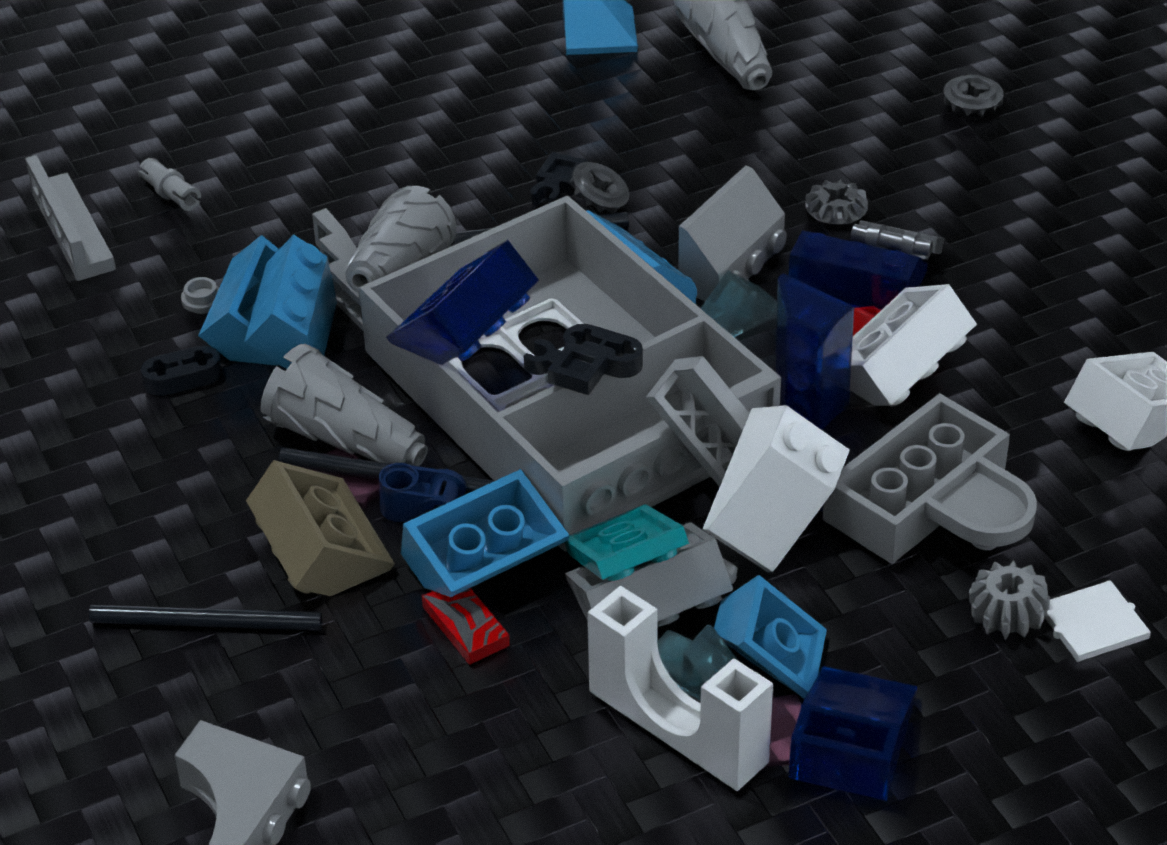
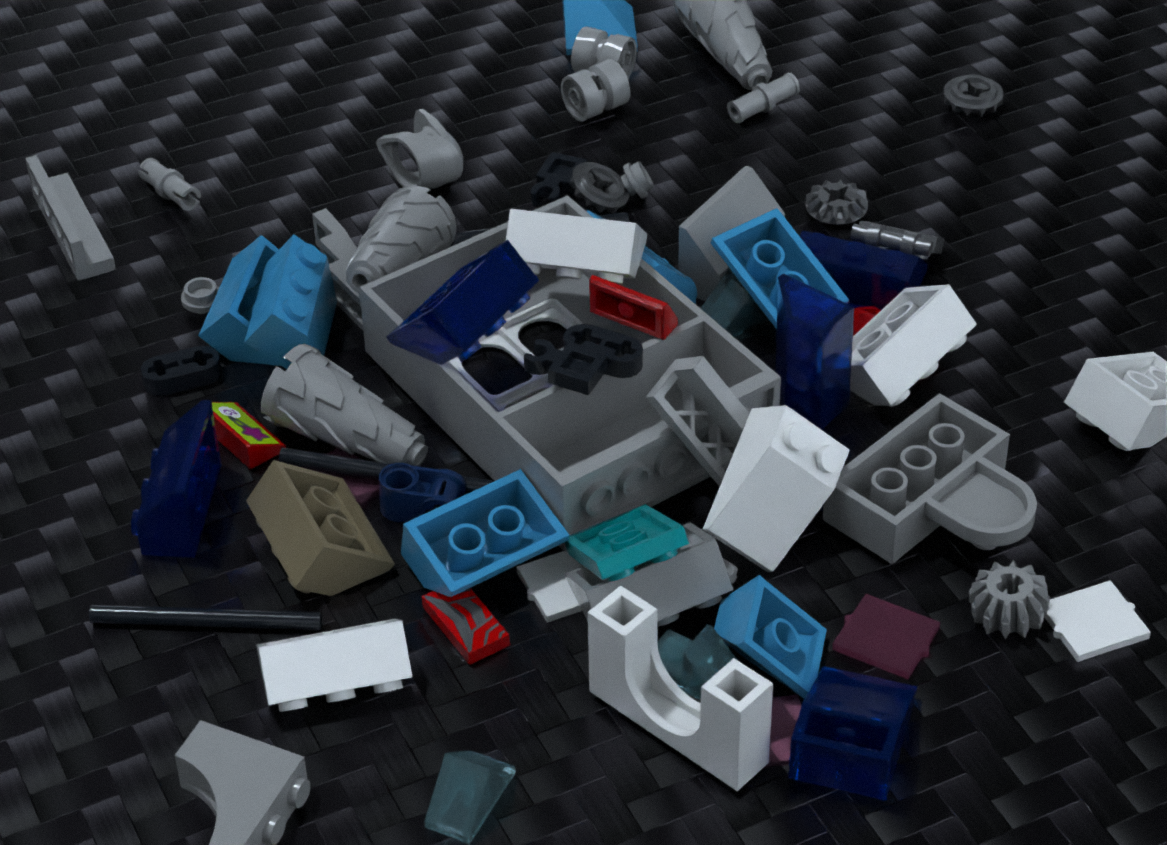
(179, 486): none -> clear blue slope
(244, 434): none -> slope
(334, 663): none -> white slope
(433, 148): none -> light grey helmet
(466, 793): none -> clear light blue slope
(549, 586): none -> white piece
(577, 244): none -> white slope
(595, 46): none -> light grey wheel
(595, 90): none -> light grey wheel
(631, 308): none -> red slope
(636, 179): none -> light grey plate
(763, 97): none -> light grey pin
(763, 252): none -> dark azure slope
(886, 636): none -> clear pink piece

